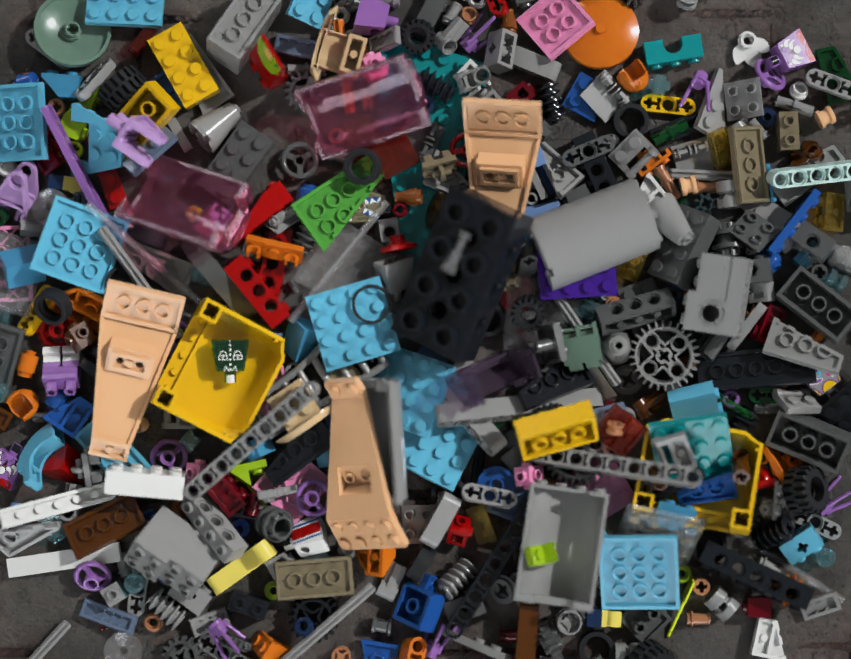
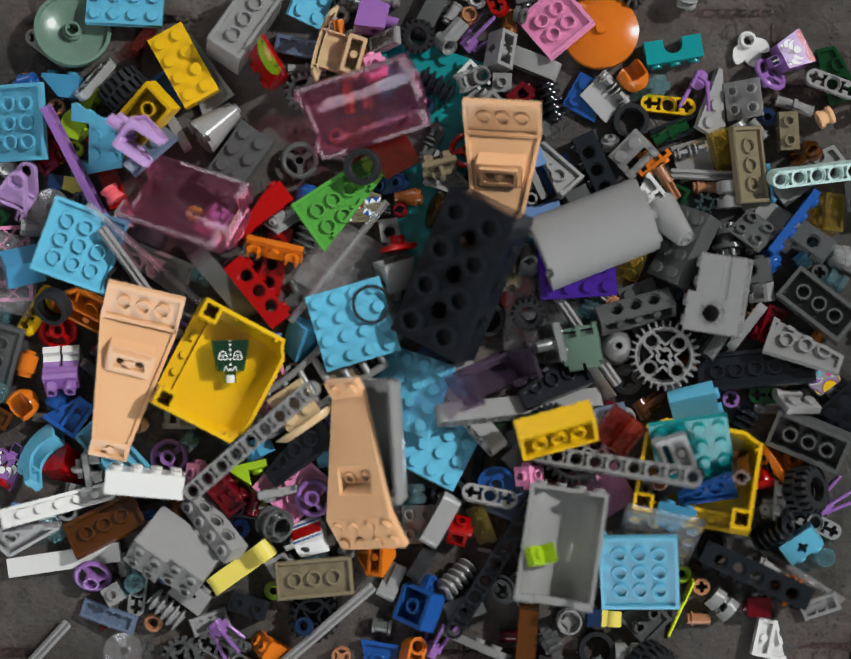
(79, 336): reddish brown brick -> none
(112, 194): none -> coral wheel
(389, 185): none -> dark blue plate
(417, 493): none -> clear light blue wheel
(455, 255): clear piece -> none
(502, 83): none -> light grey brick
(520, 14): none -> dark grey bush
(603, 150): dark grey beam -> none
(614, 428): nougat bush -> none
(688, 185): light nougat wheel -> none
(742, 409): green piece -> none
(798, 90): white plate -> none

